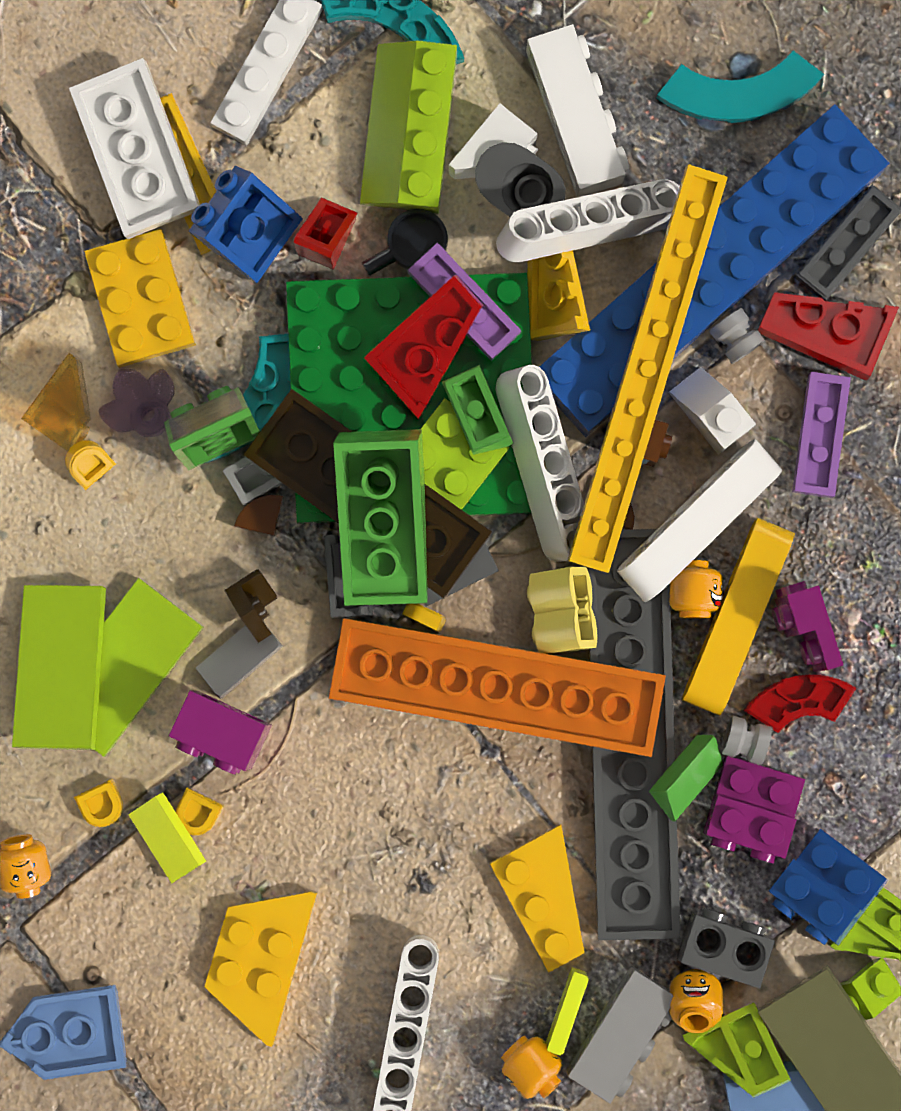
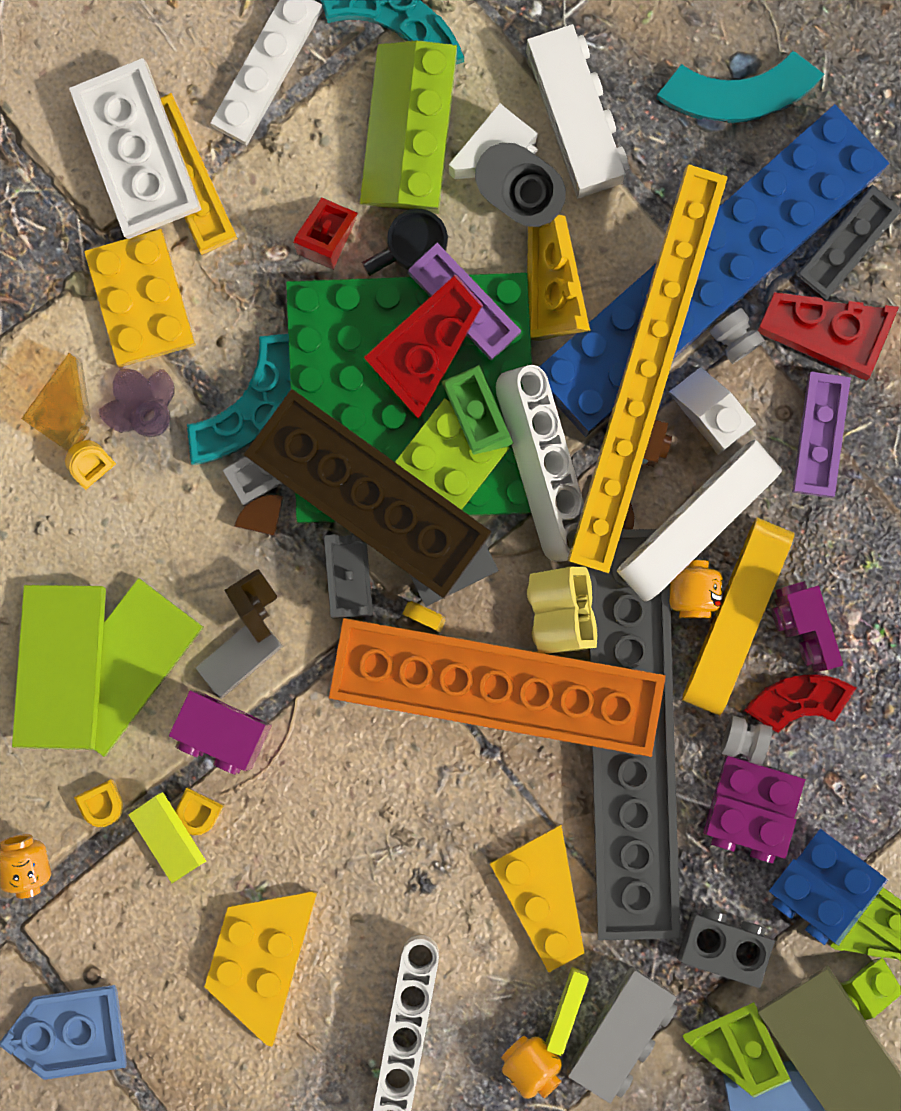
(210, 428): bright green slope -> none
(244, 222): blue plate -> none
(381, 516): bright green slope -> none
(587, 220): white beam -> none
(687, 775): bright green slope -> none
(696, 1000): light orange head -> none

